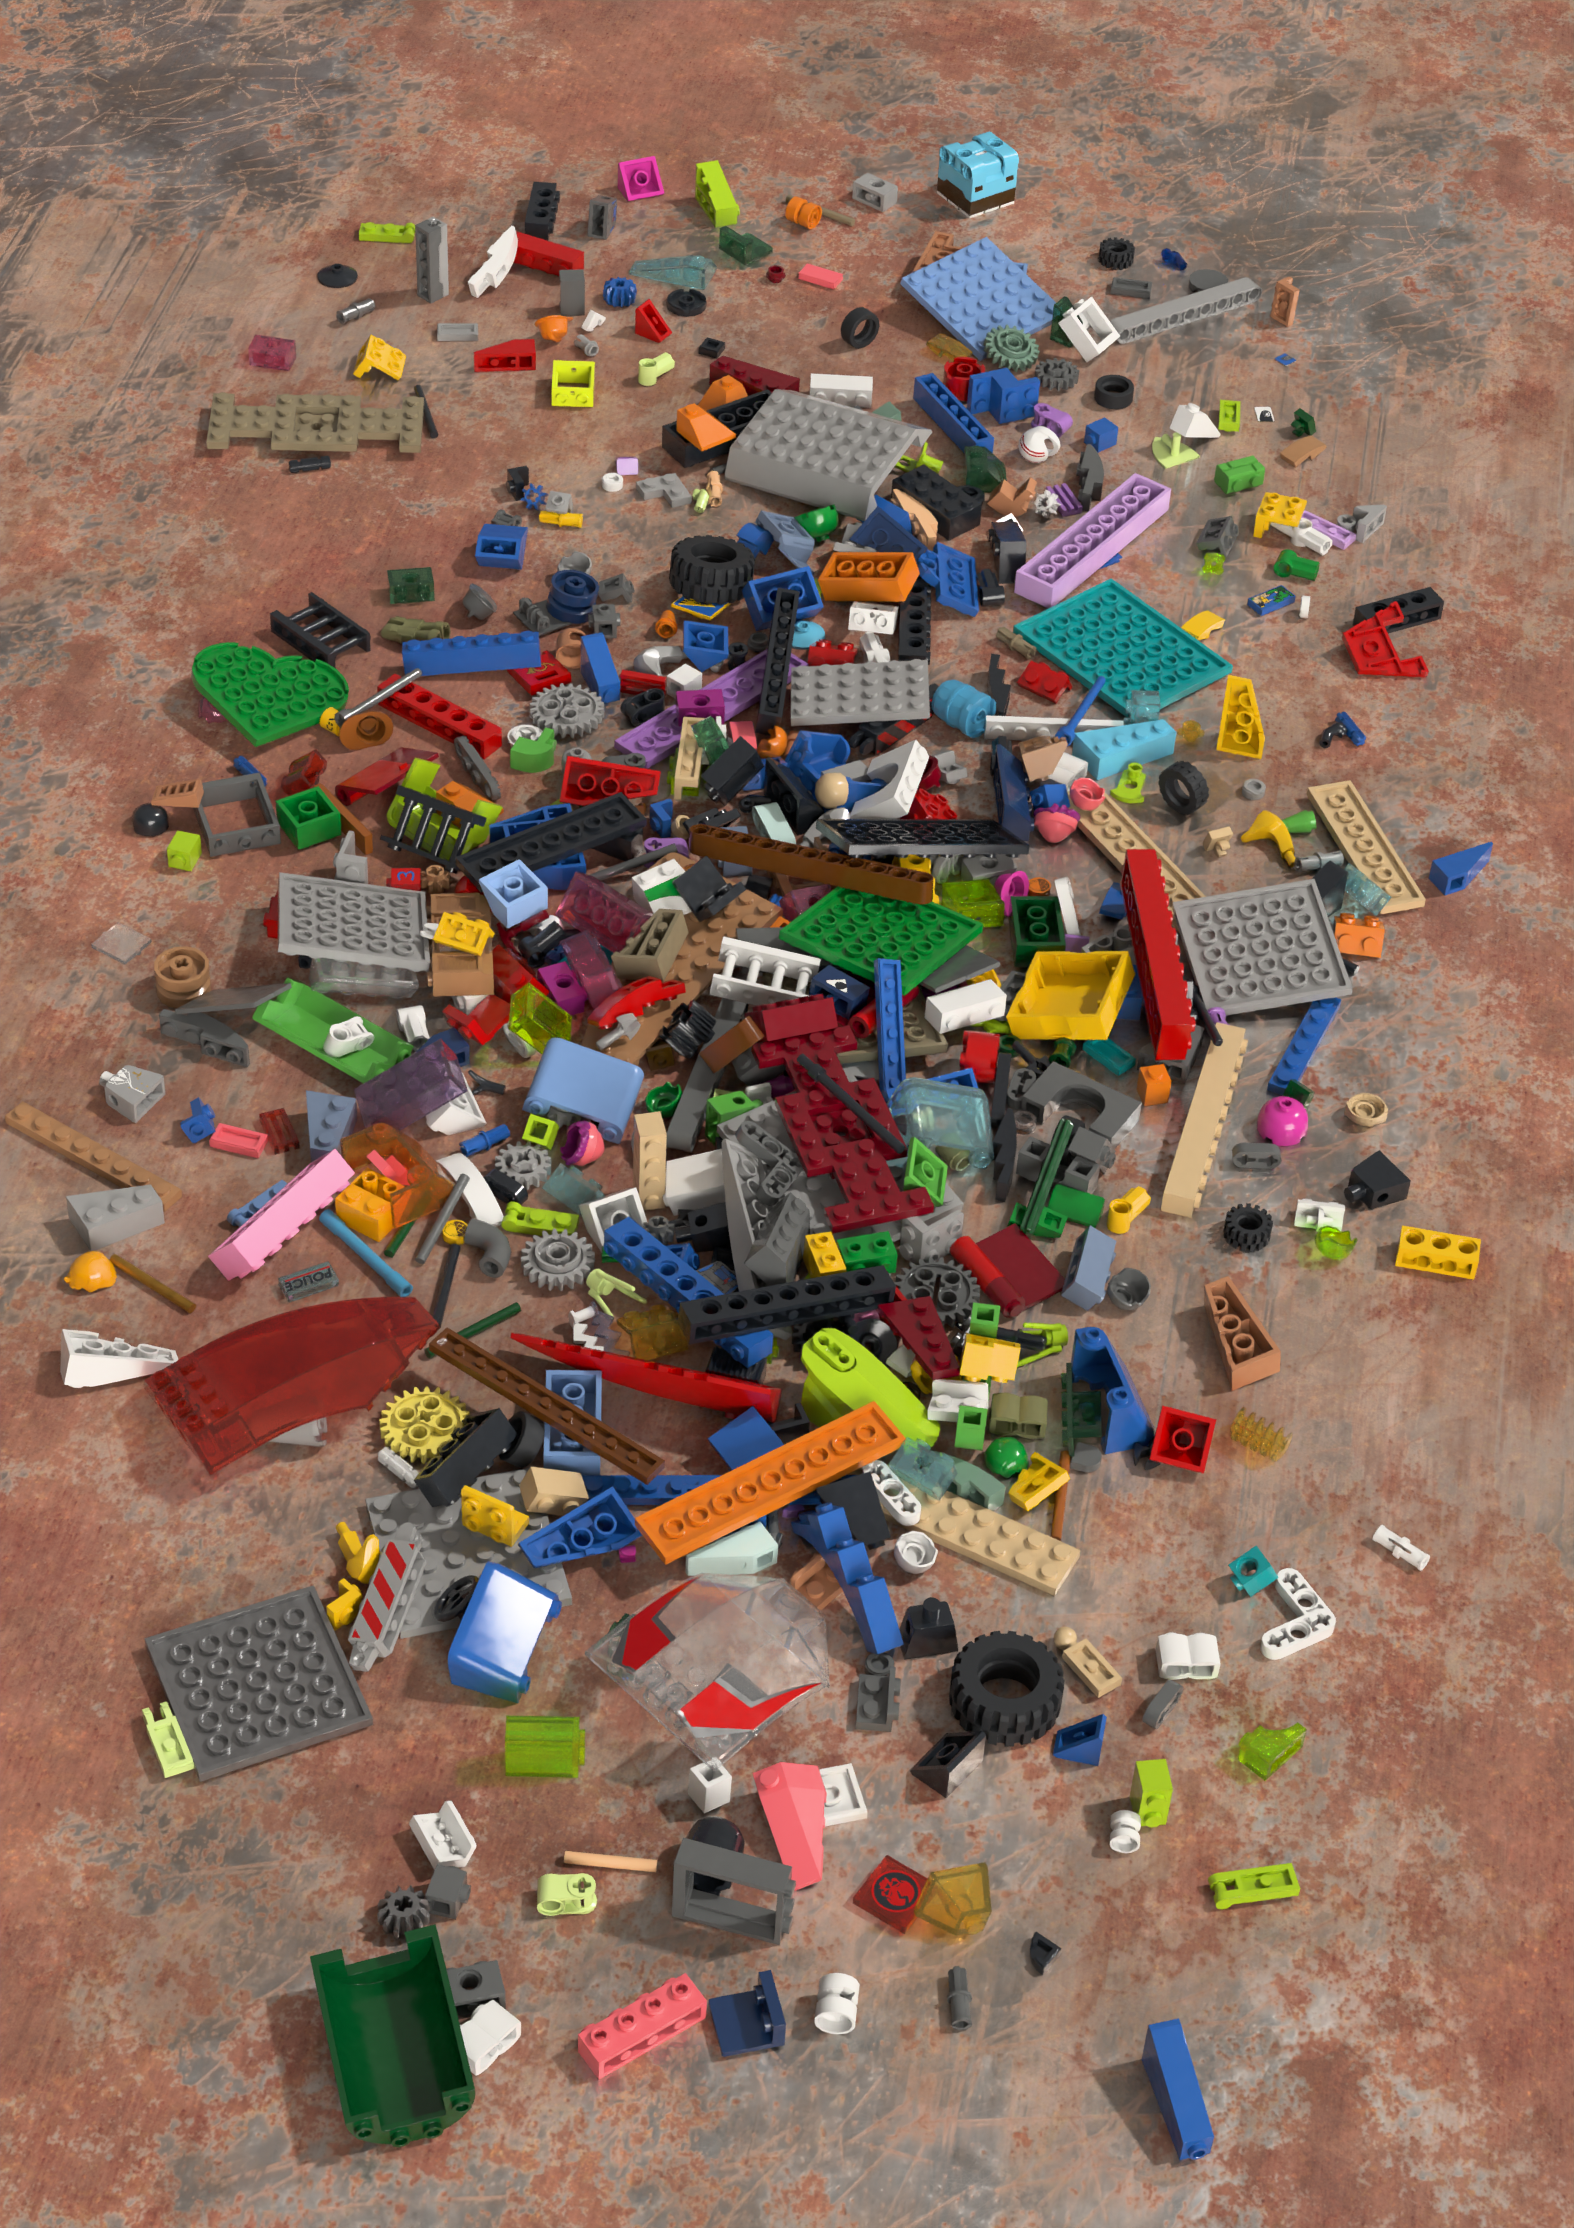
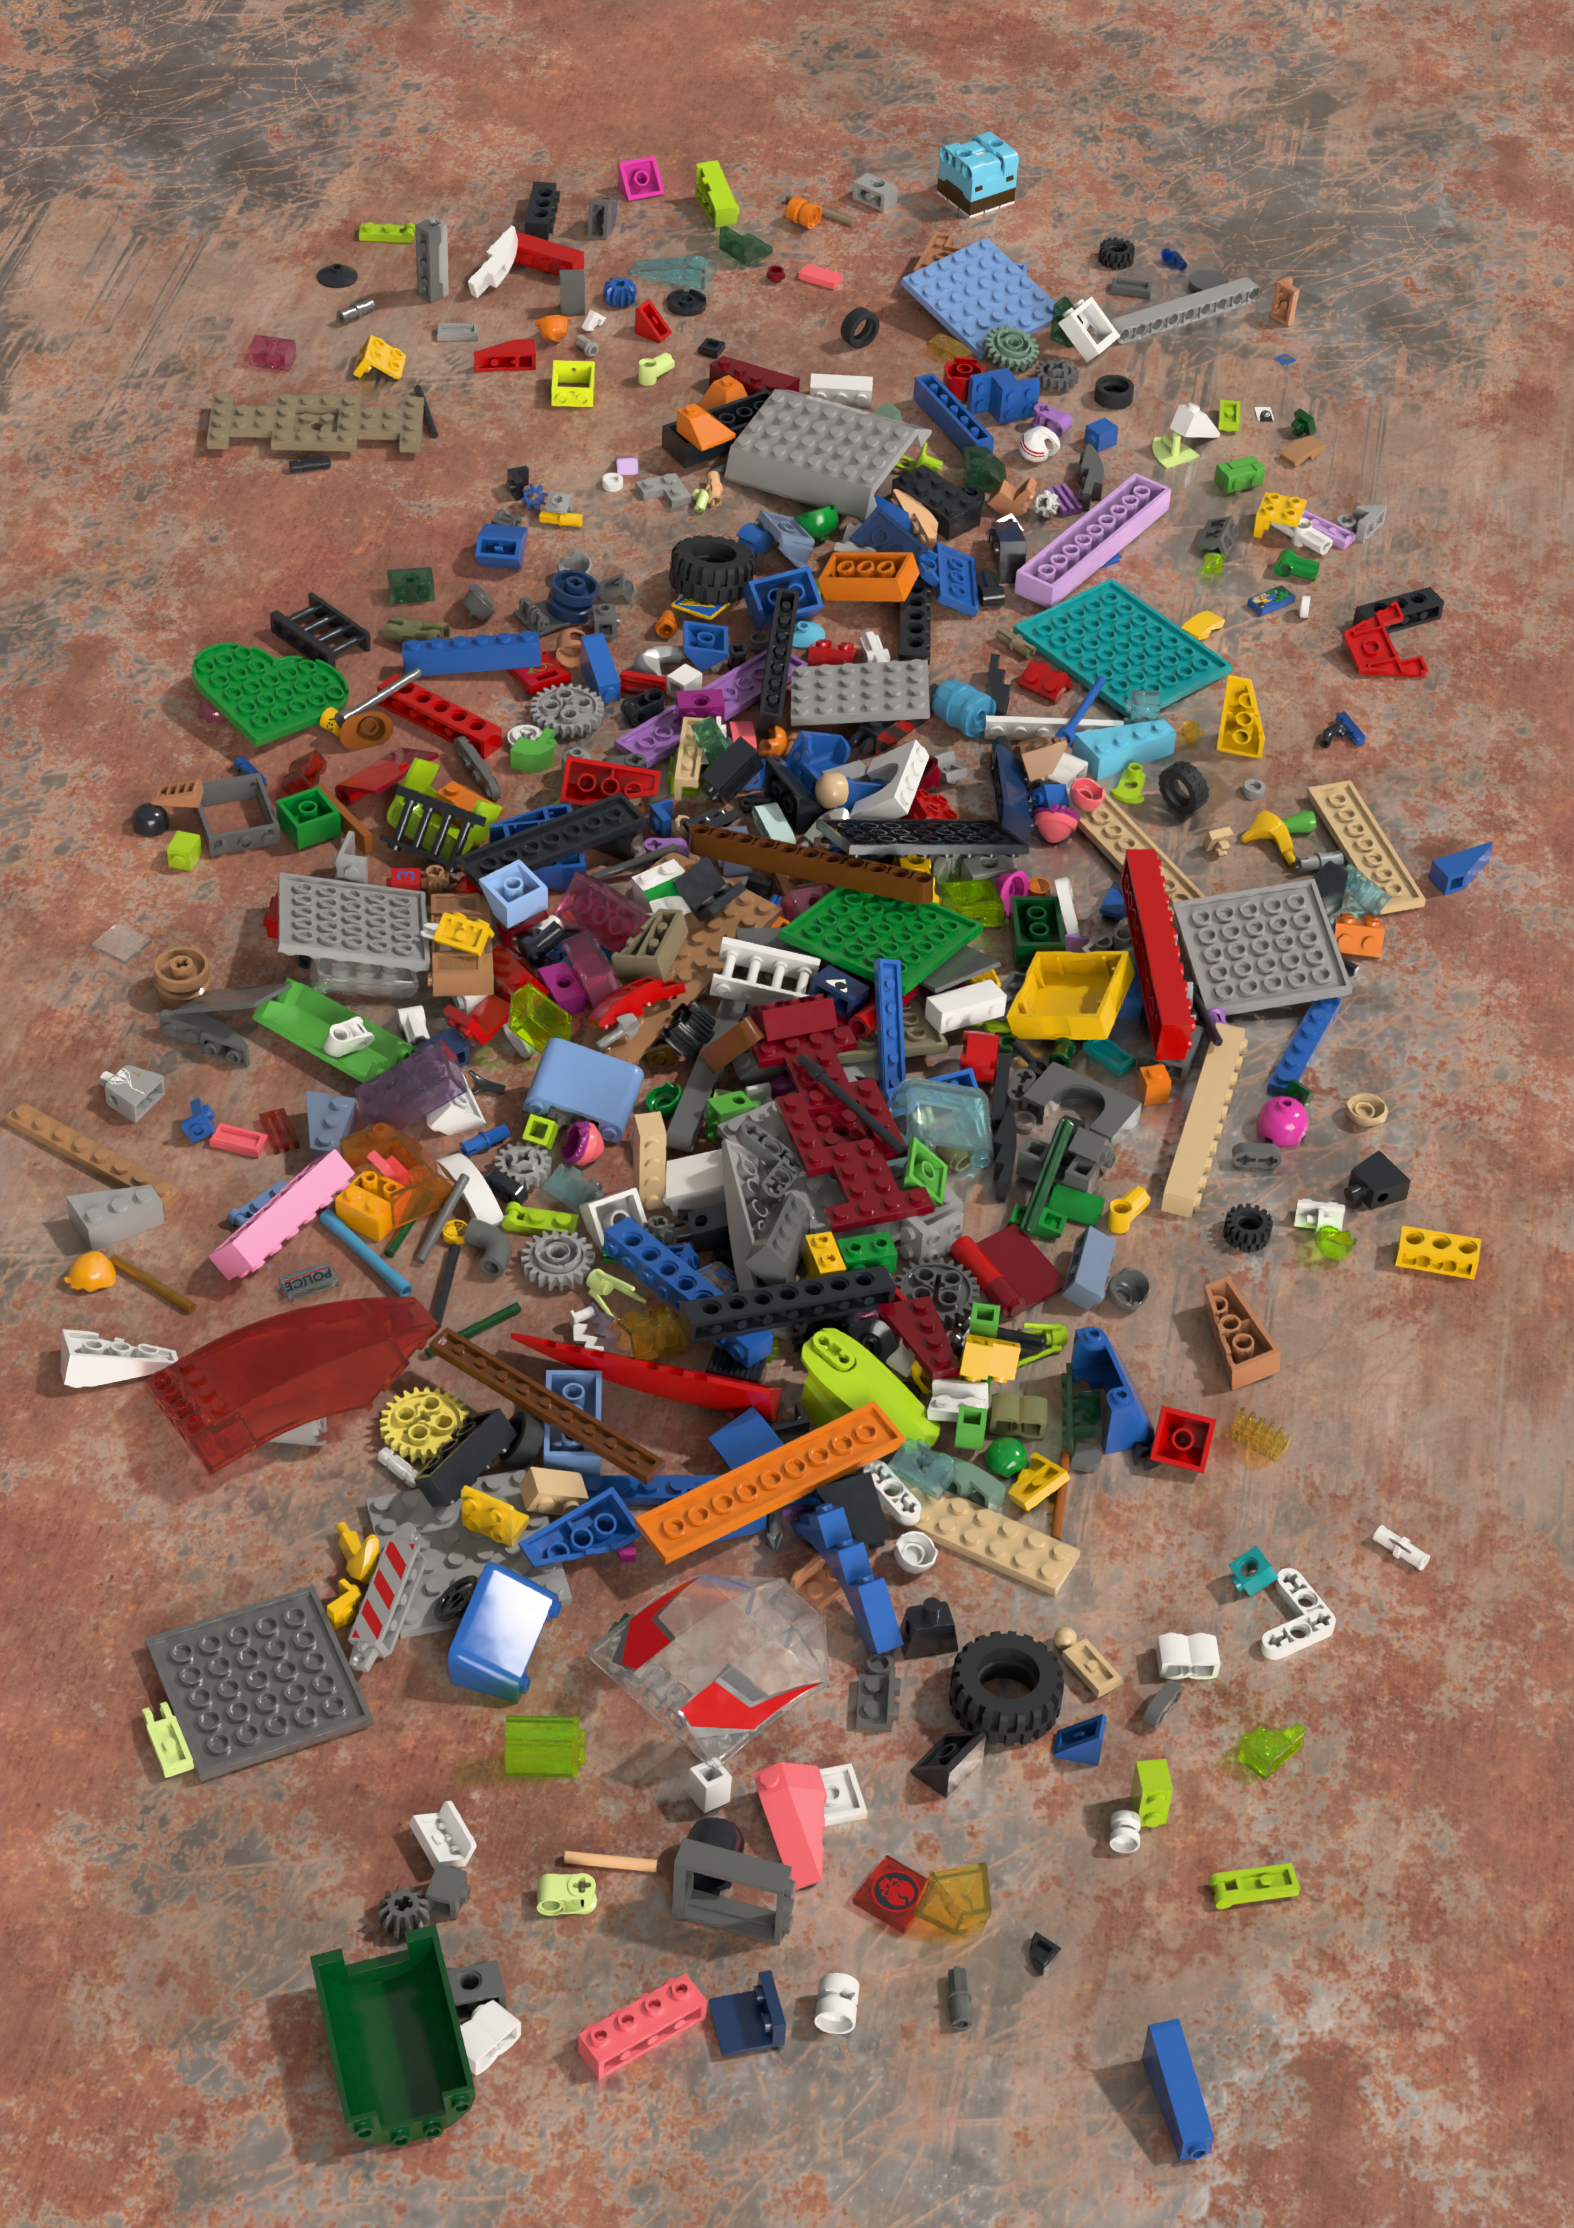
(736, 1554): light aqua slope -> none
(867, 619): white window -> none

